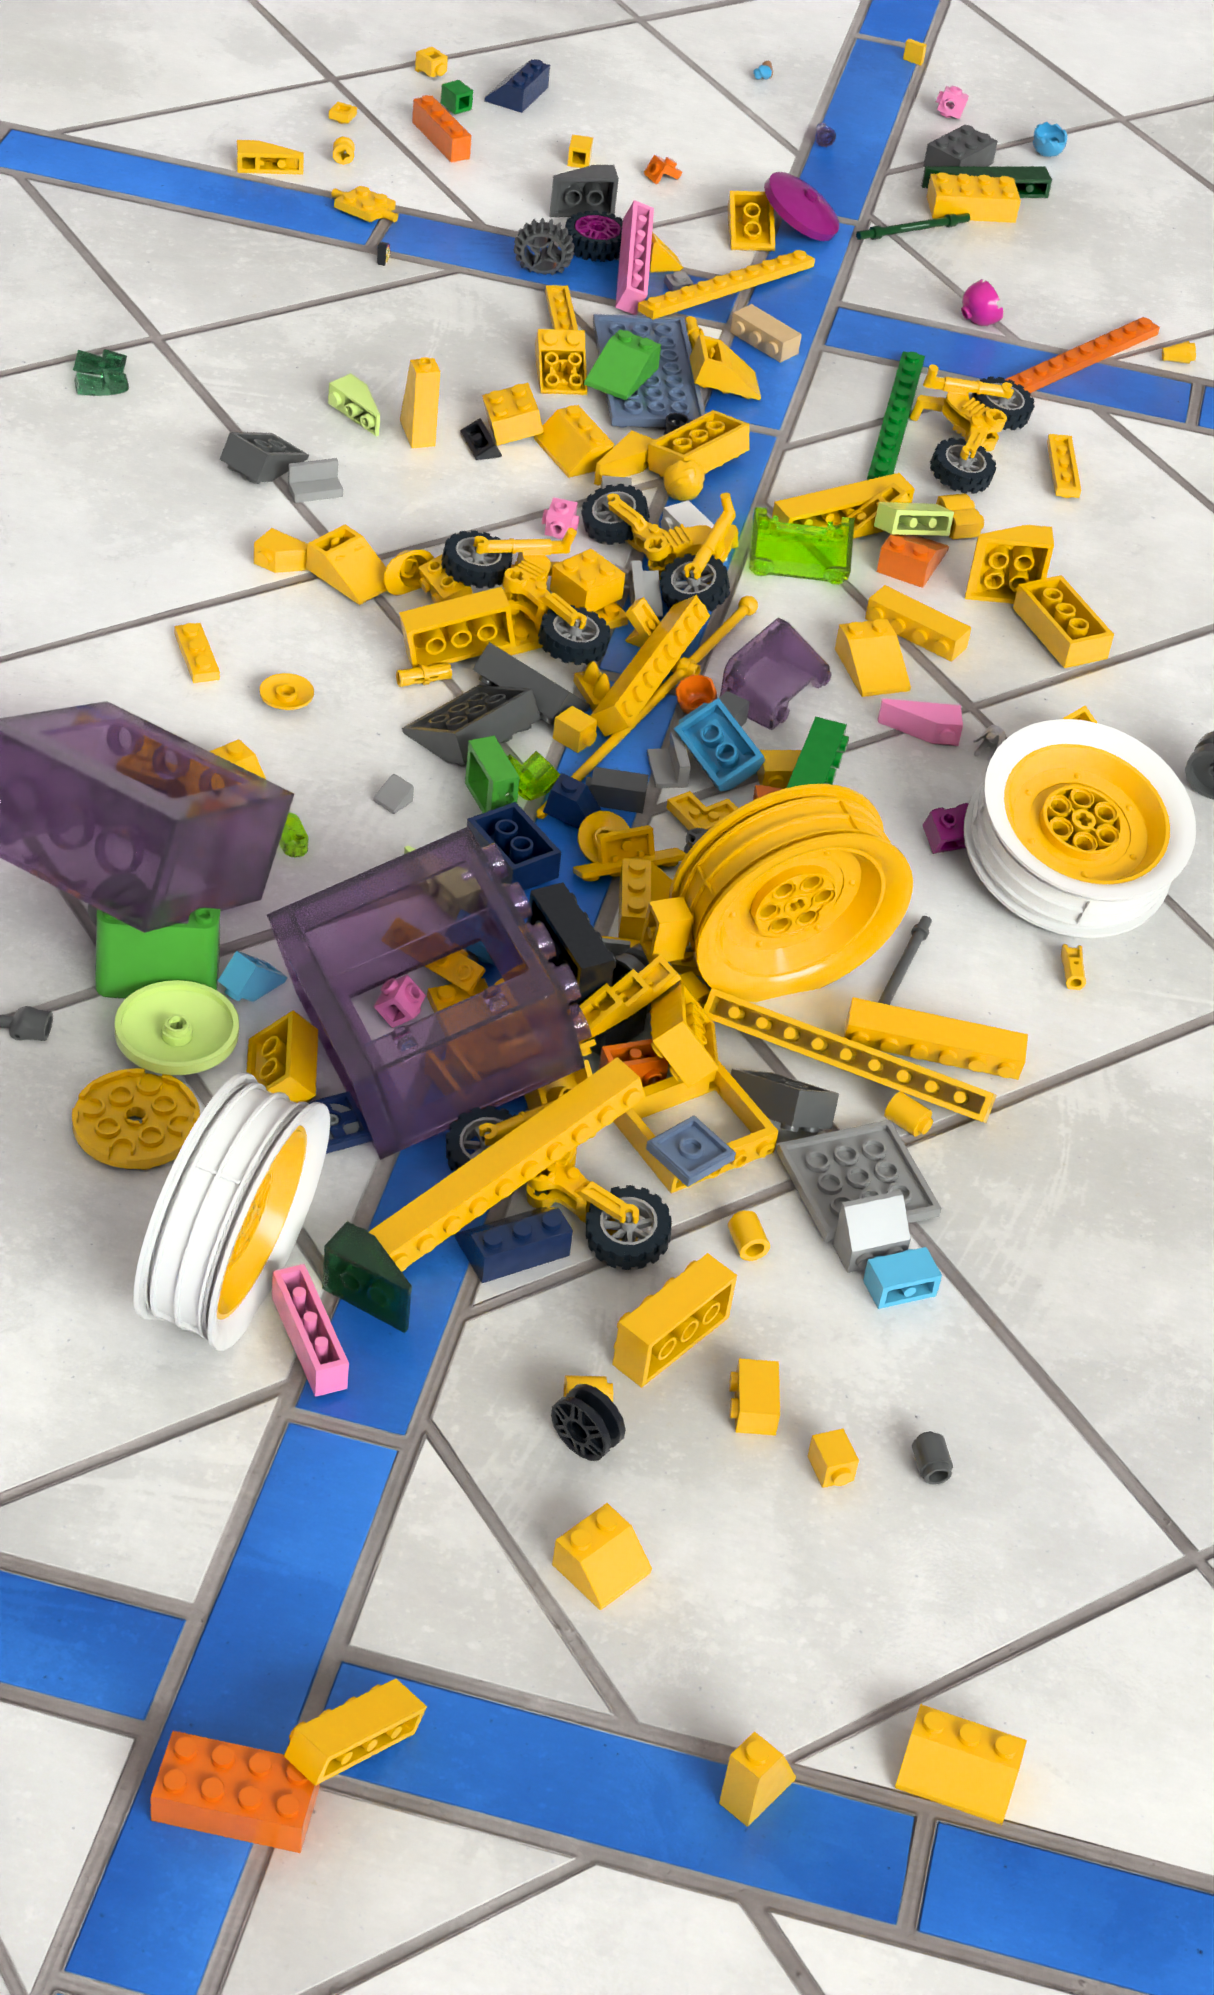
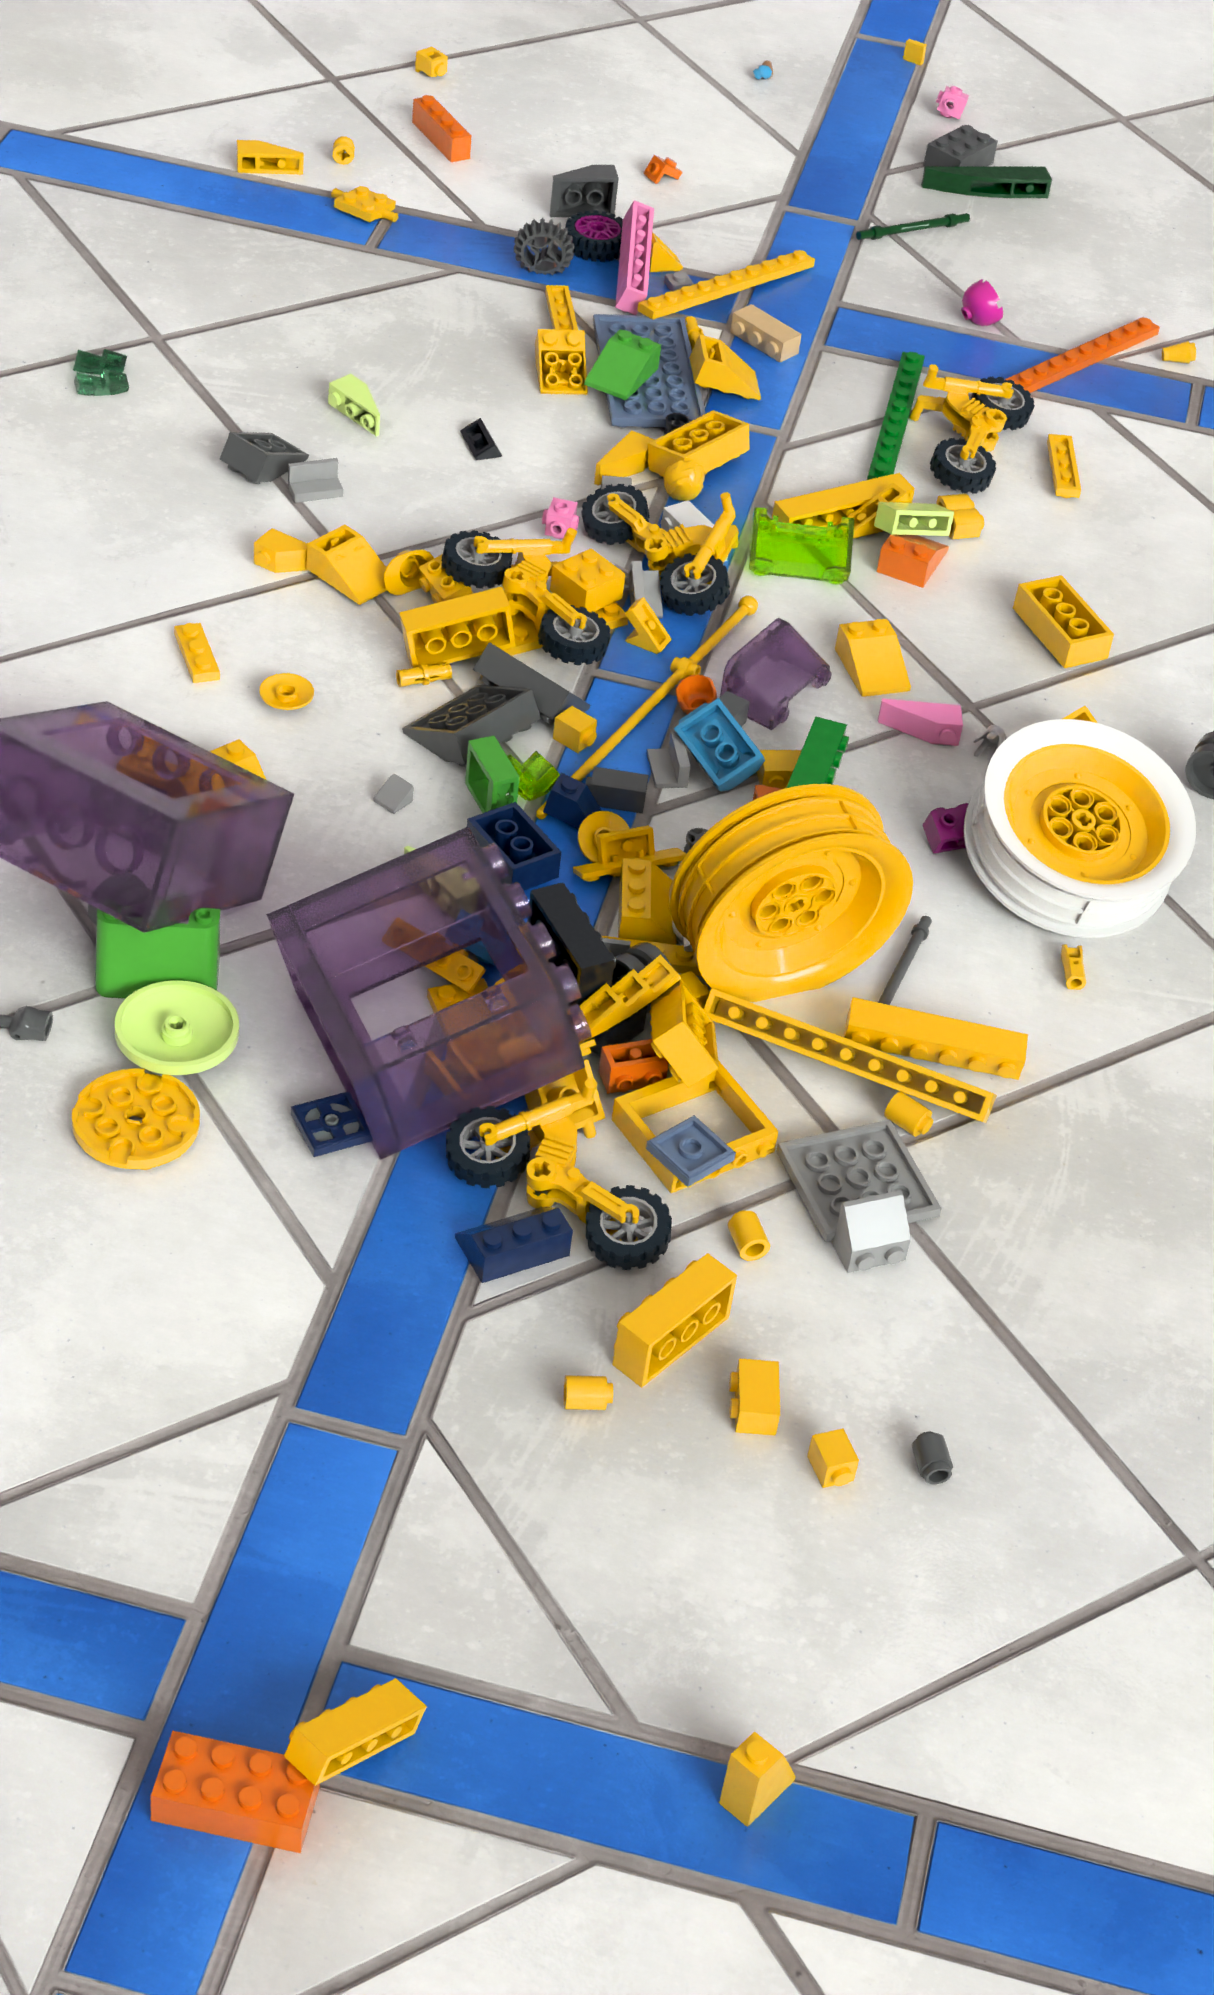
(231, 1210): white wheel -> none
(249, 977): medium azure slope -> none
(286, 1057): yellow slope -> none
(295, 833): clear neon green beam -> none
(310, 1330): bright pink brick -> none
(342, 112): yellow plate -> none
(366, 1276): slope -> none
(383, 253): black tile -> none
(399, 1000): bright pink brick -> none
(421, 402): yellow slope -> none
(456, 96): green brick -> none
(509, 1163): yellow brick -> none
(512, 413): yellow brick -> none
(521, 86): dark blue slope -> none
(573, 441): yellow slope -> none
(580, 151): yellow brick -> none
(588, 1422): black wheel -> none
(592, 684): yellow tile -> none
(601, 1556): yellow slope -> none
(650, 666): yellow brick -> none
(667, 929): yellow brick -> none
(695, 814): yellow plate -> none
(750, 221): yellow slope -> none
(789, 1100): dark grey slope -> none
(801, 206): magenta dish -> none
(824, 135): clear purple cone -> none
(902, 1277): medium azure brick -> none
(919, 623): yellow brick -> none
(961, 1764): yellow slope -> none
(979, 196): yellow brick -> none
(1008, 559): yellow slope -> none
(1049, 139): dark azure hair -> none

